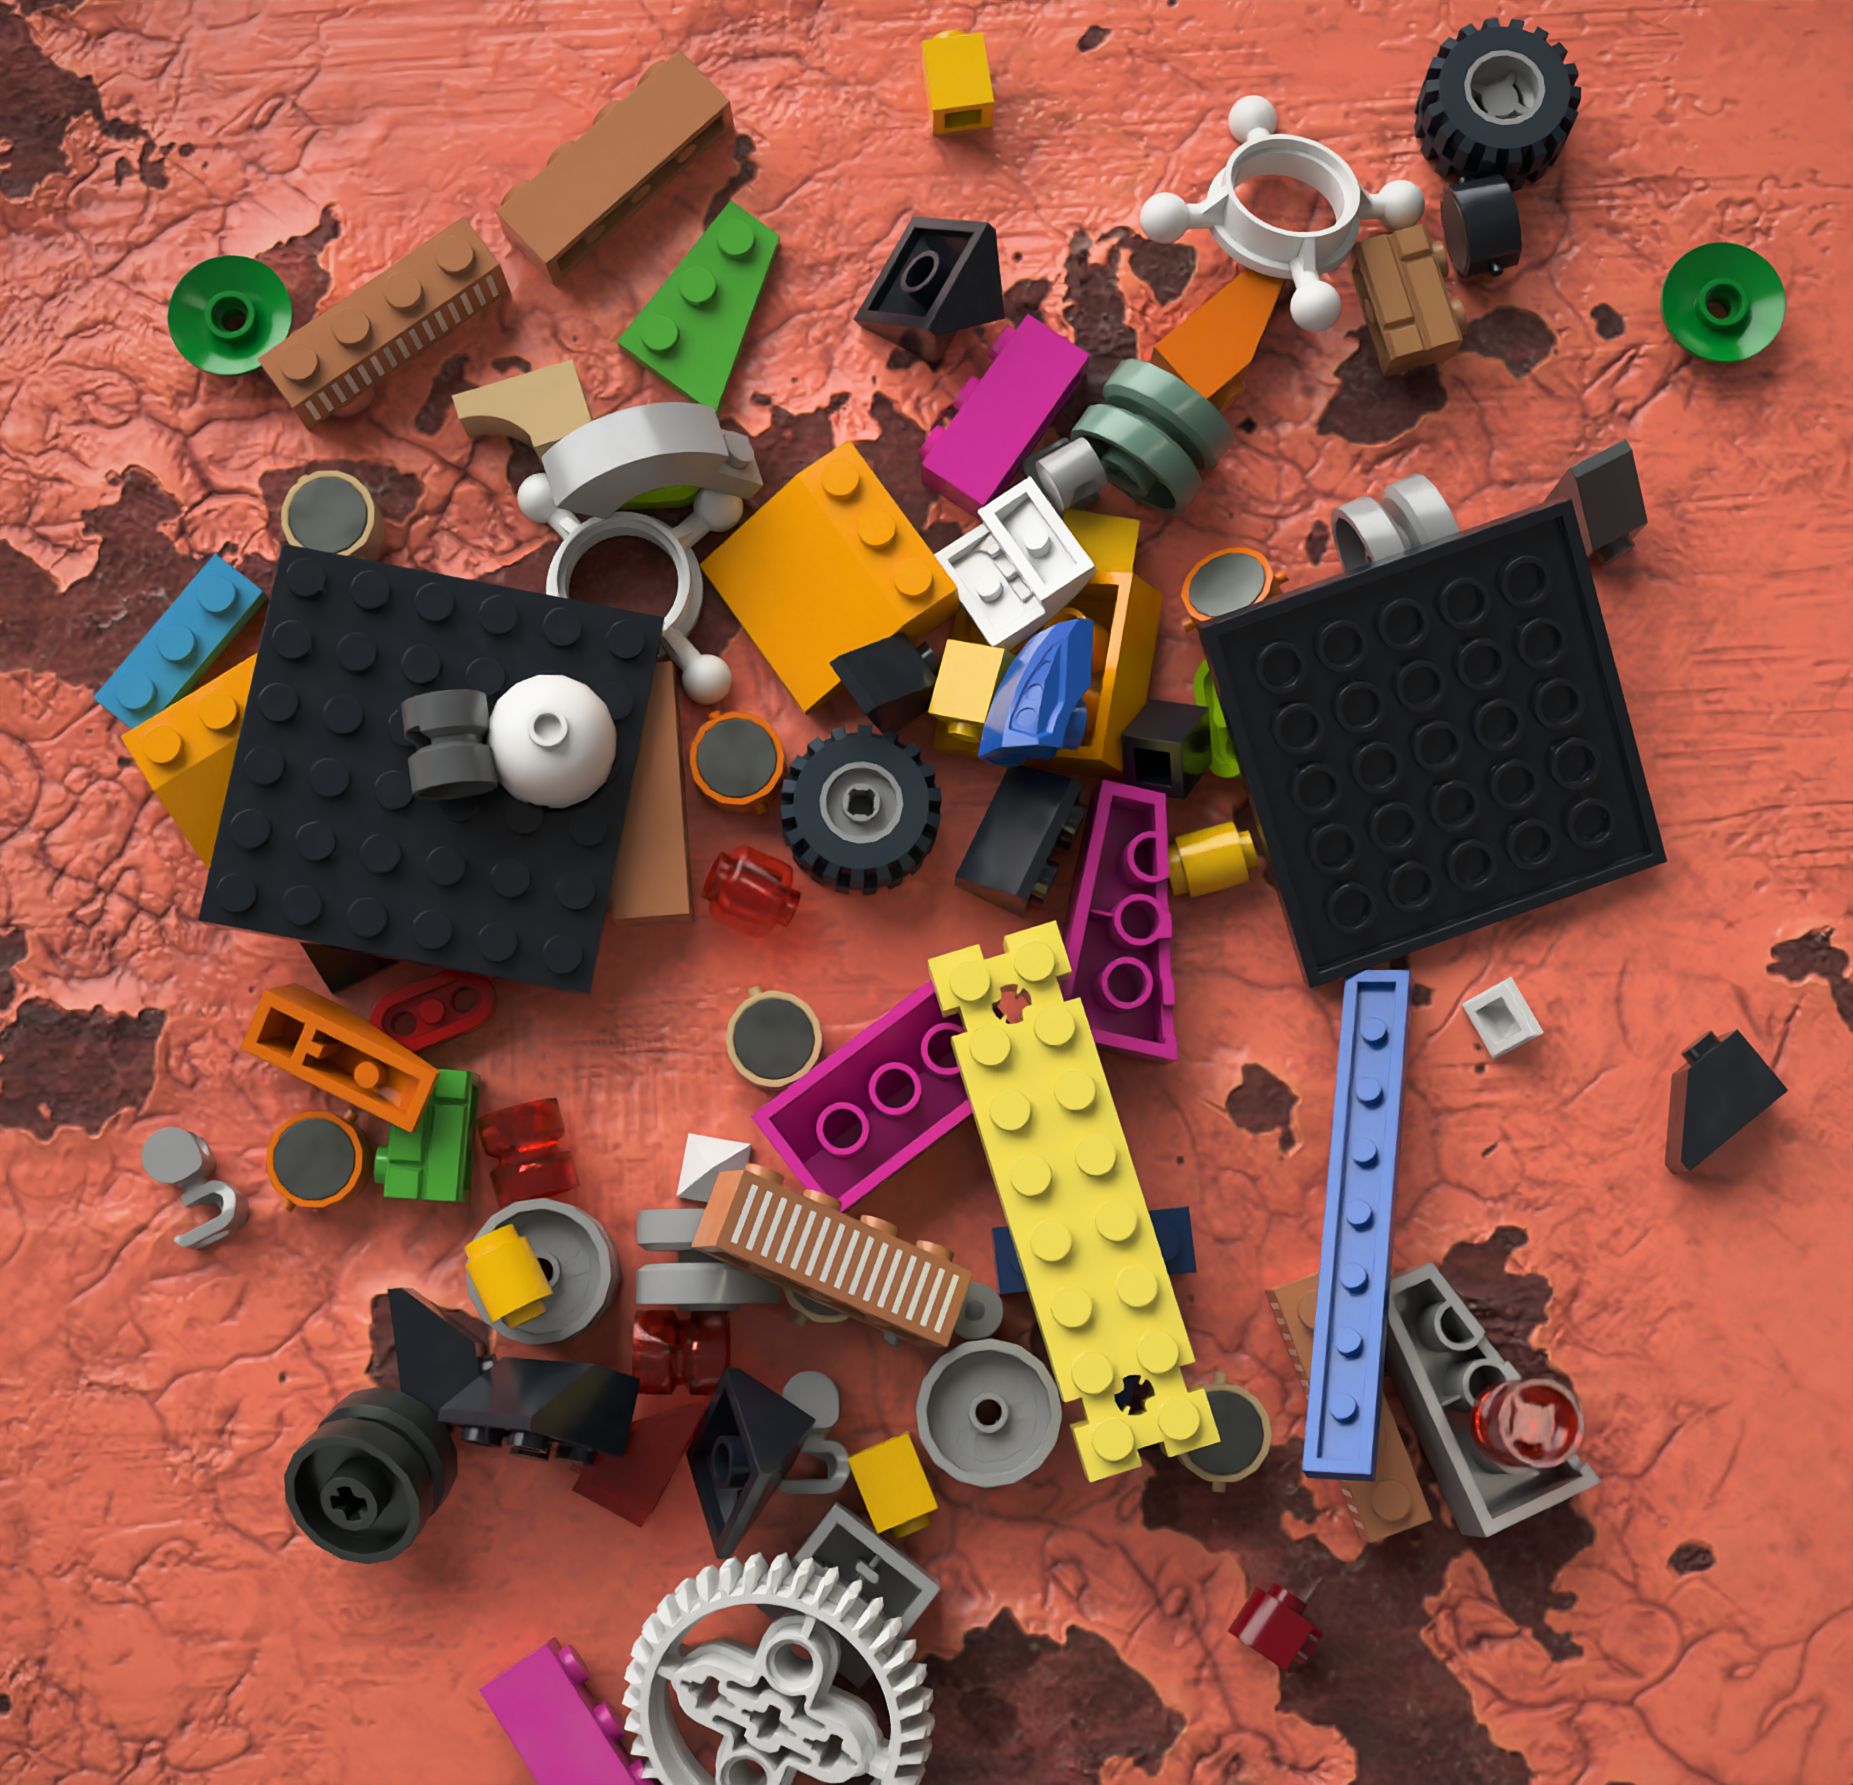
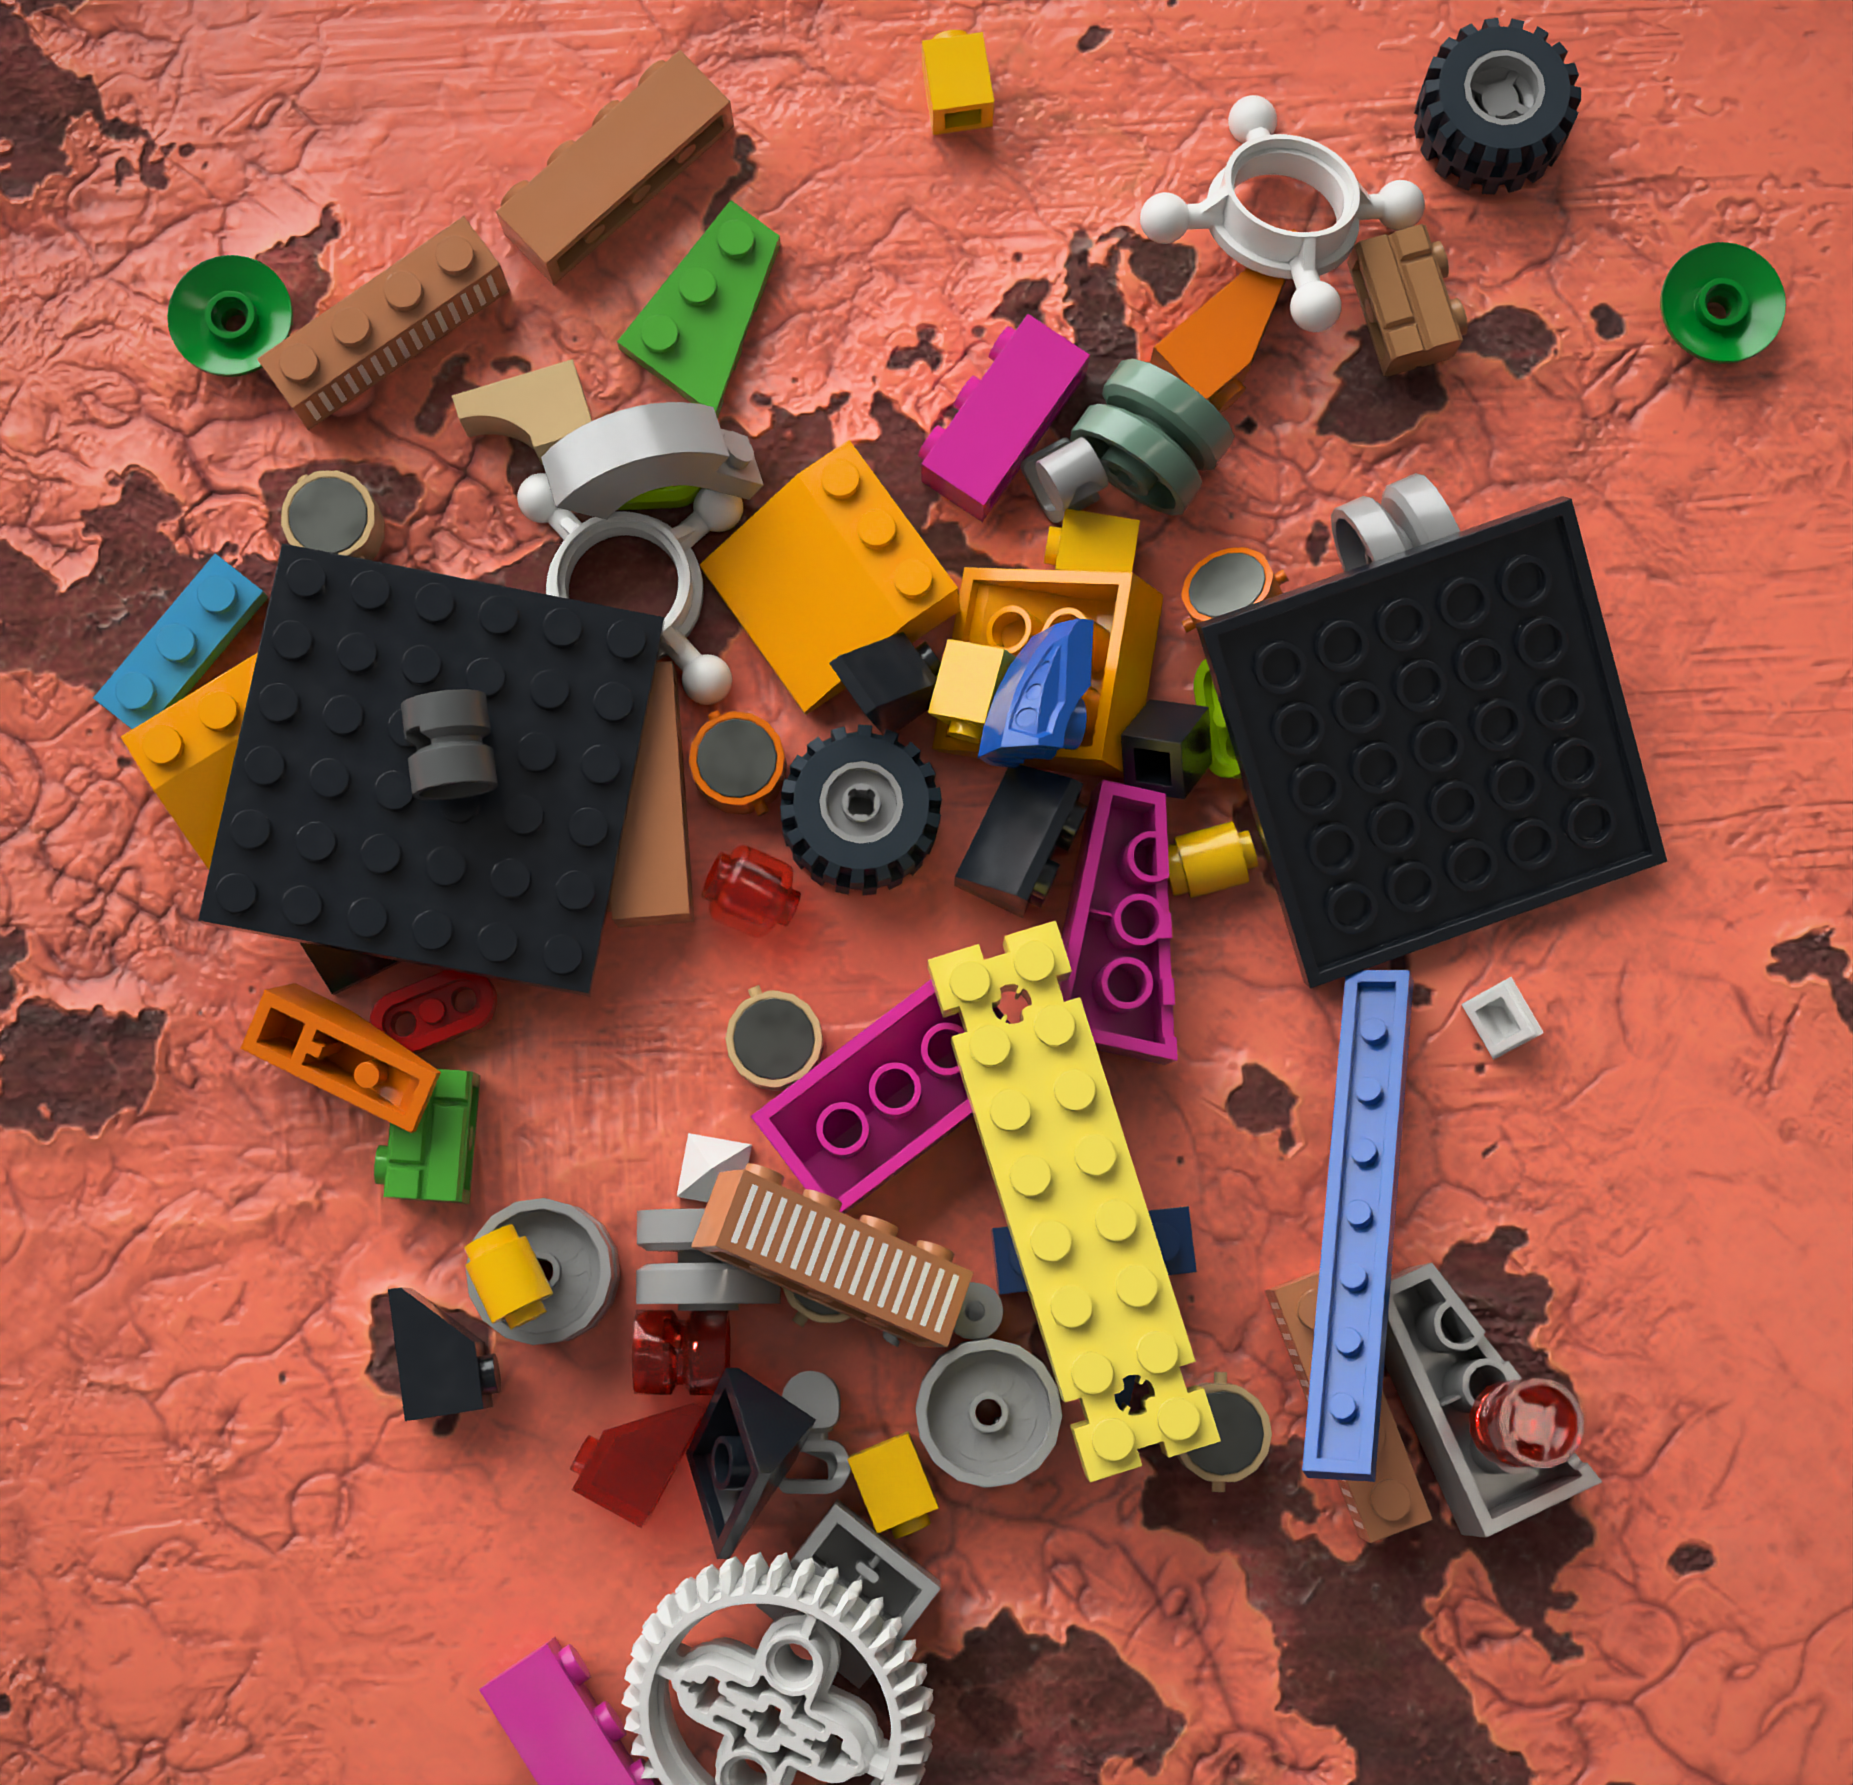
(186, 1162): light grey leg -> none
(319, 1160): piece -> none
(371, 1475): pearl dark grey wheel -> none
(528, 1152): clear red wheel -> none
(547, 1408): black slope -> none
(551, 741): white cylinder -> none
(934, 284): black slope -> none
(1016, 566): white slope -> none
(1275, 1627): dark red plate -> none
(1481, 225): black piece -> none
(1605, 501): dark grey slope -> none
(1715, 1097): black slope -> none

